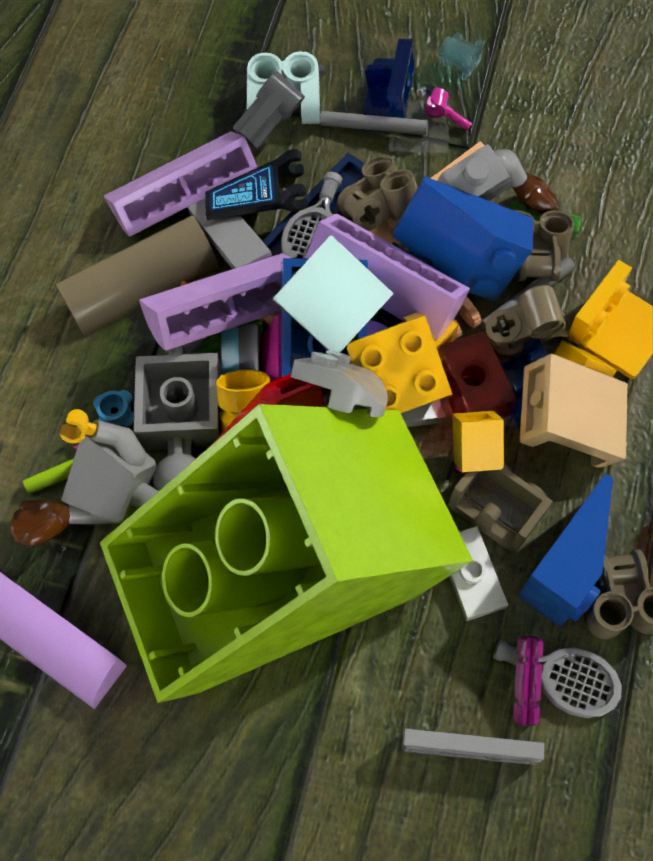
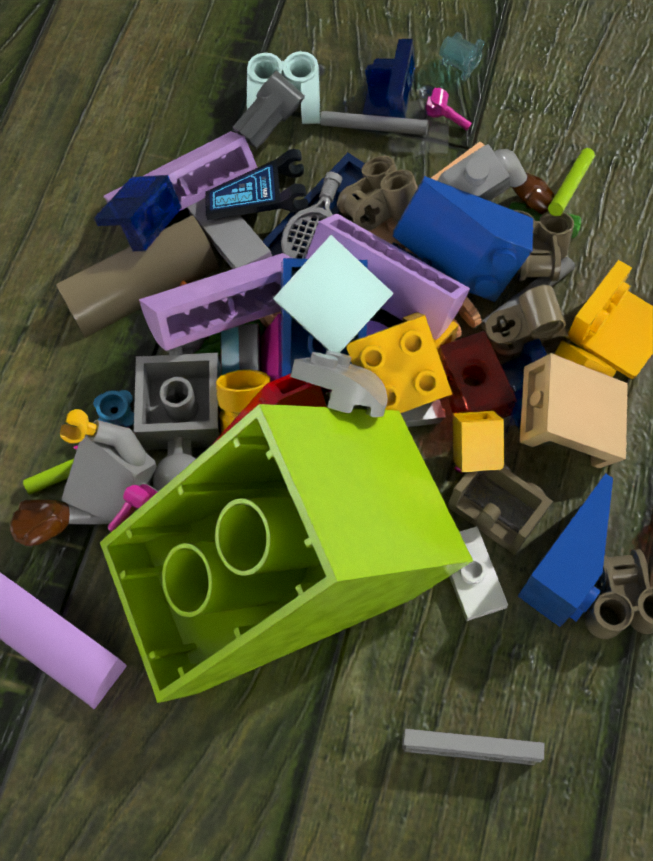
(135, 497): none -> dark pink hand
(141, 209): none -> clear blue panel
(509, 654): light grey piece -> none
(528, 680): magenta axle -> none
(571, 182): none -> lime bar

